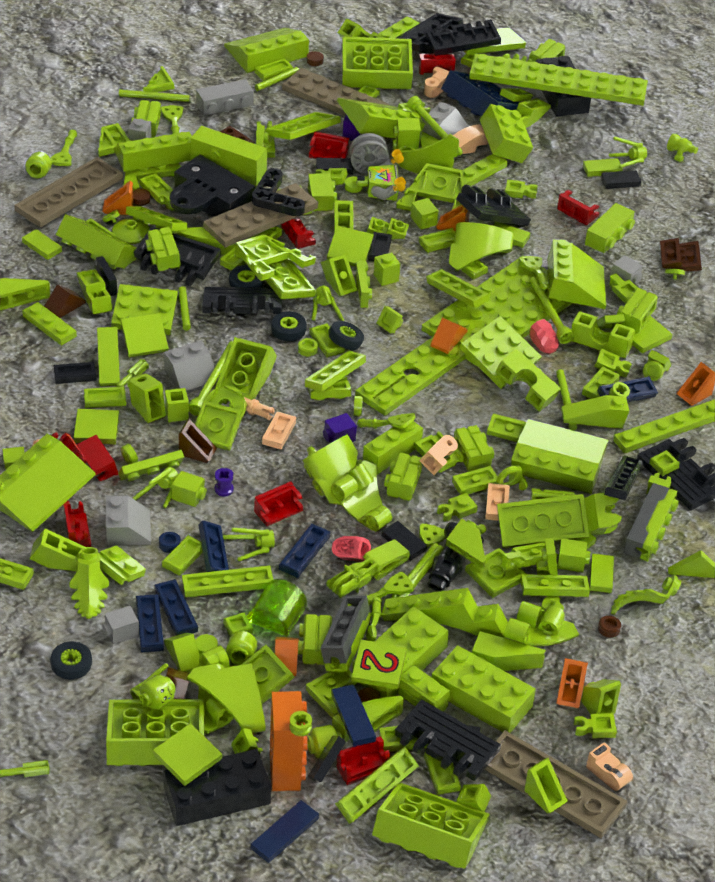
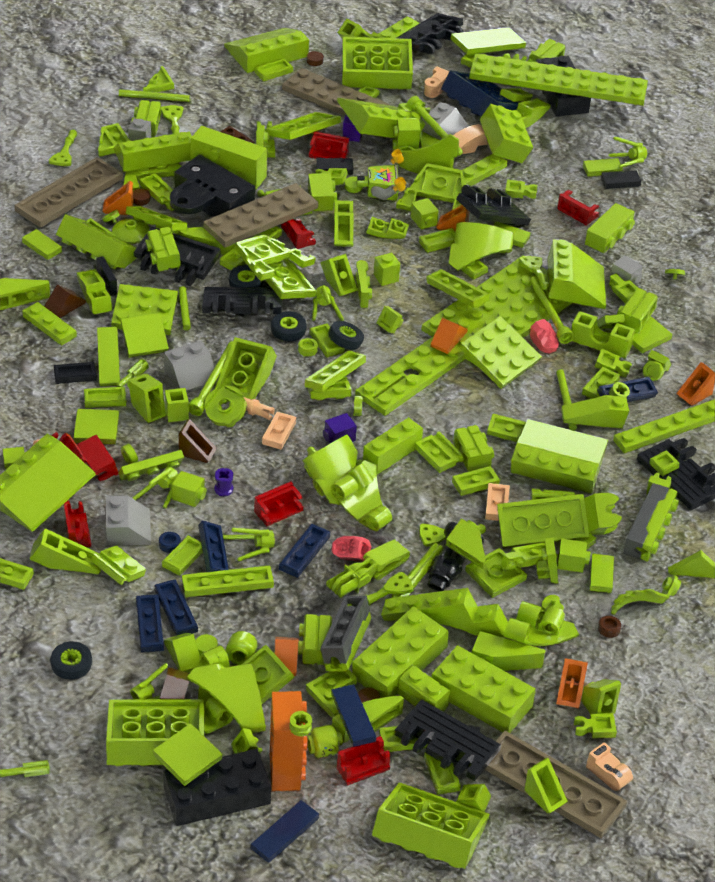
(38, 165): lime head -> none
(89, 583): lime plant -> none
(121, 625): light grey brick -> none
(157, 692): lime head -> none
(219, 423): lime tile -> none
(224, 97): light grey brick -> none
(237, 623): lime tile -> none
(267, 197): black beam -> none
(276, 79): lime bar -> none
(278, 607): clear neon green brick -> none
(327, 758): black tile -> none
(352, 243): lime tile -> none
(368, 151): light grey wheel -> none
(375, 614): lime piece -> none
(377, 785): lime plate -> none
(379, 664): lime tile -> none
(380, 245): black tile -> none
(398, 421): lime piece -> none
(404, 476): lime brick -> none
(405, 538): black tile -> none
(428, 62): red hinge -> none
(436, 456): light nougat leg -> none
(459, 506): lime plate -> none
(463, 37): black hinge -> none
(515, 477): lime piece -> none
(519, 368): lime arch -> none
(555, 585): lime plate -> none
(624, 477): black tile -> none
(680, 145): lime piece -> none
(680, 255): reddish brown slope -> none

